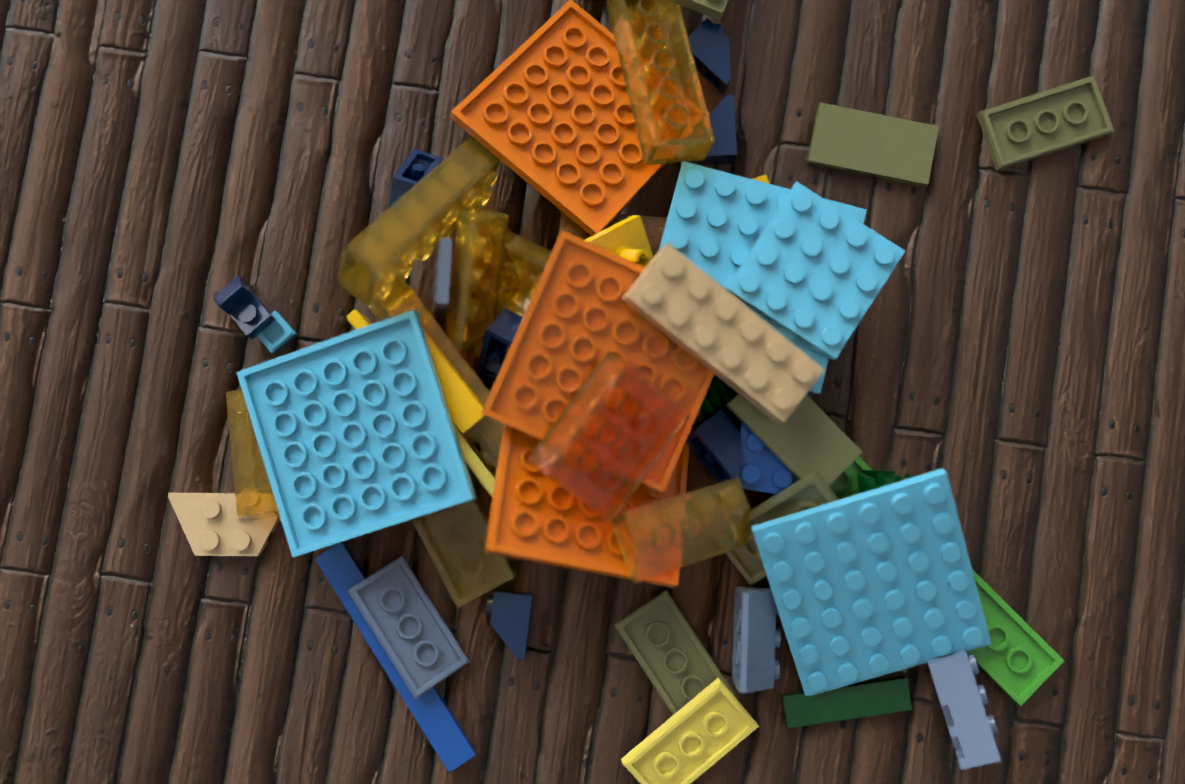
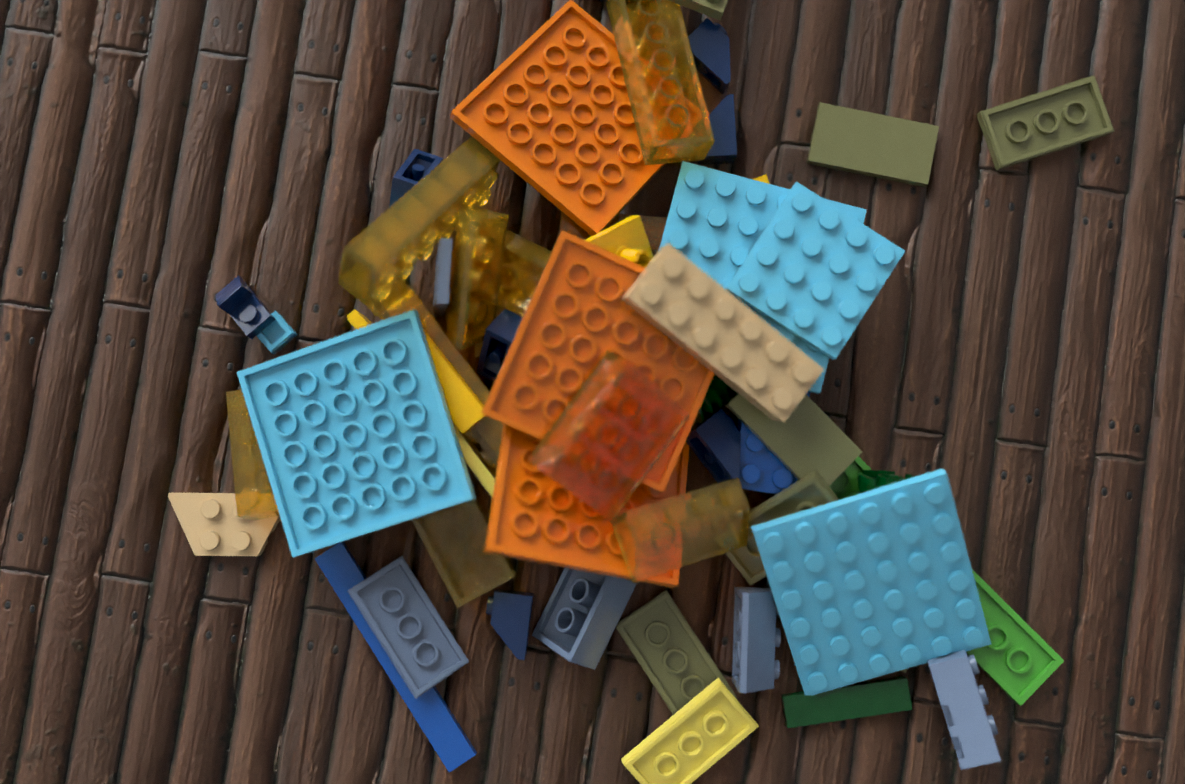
(583, 615): none -> sand blue slope

